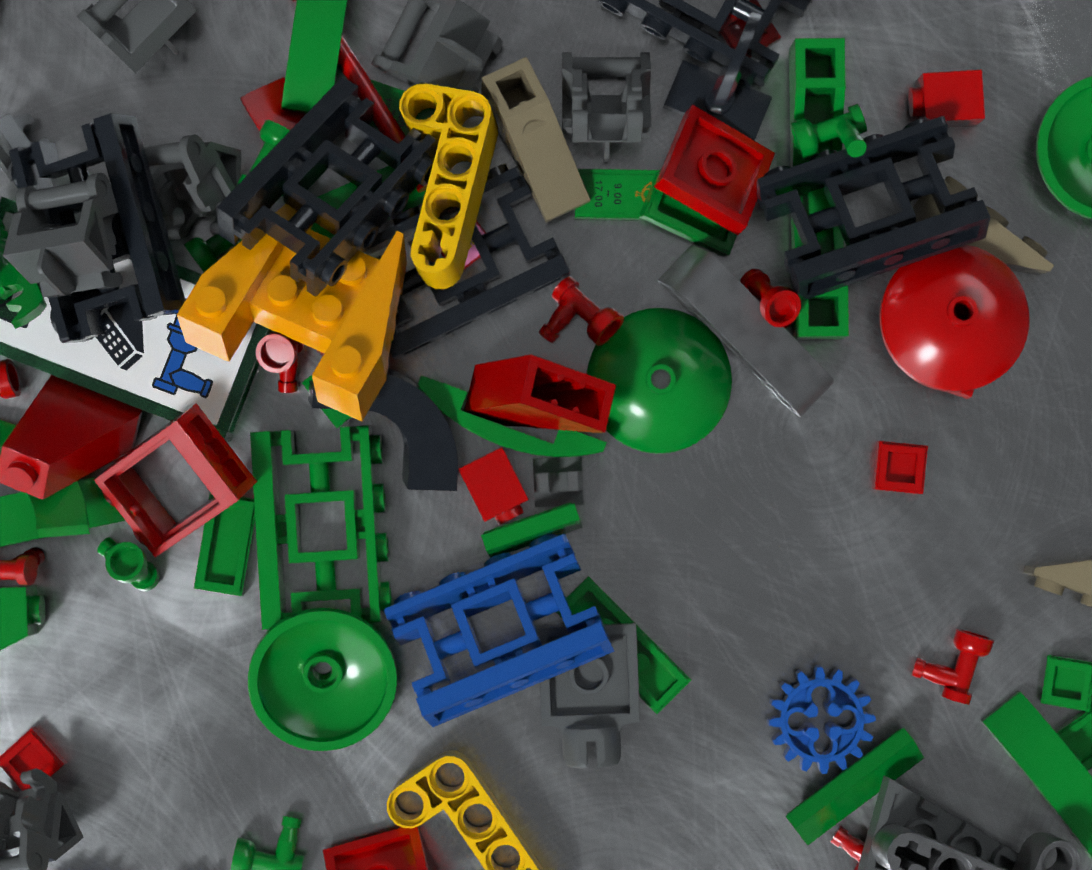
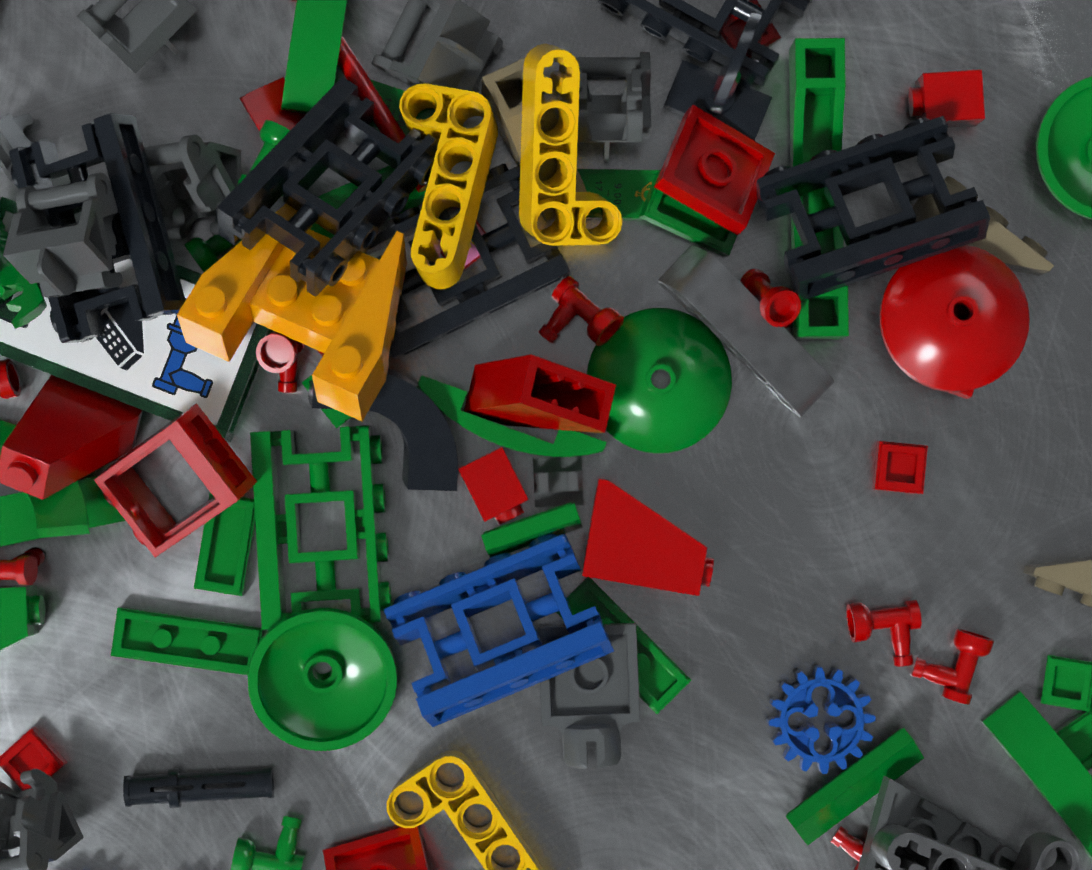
(129, 564): green piece -> none
(140, 789): none -> black pin
(184, 640): none -> green tile
(558, 143): none -> yellow beam
(641, 547): none -> red slope
(845, 126): green piece -> none
(899, 620): none -> red piece

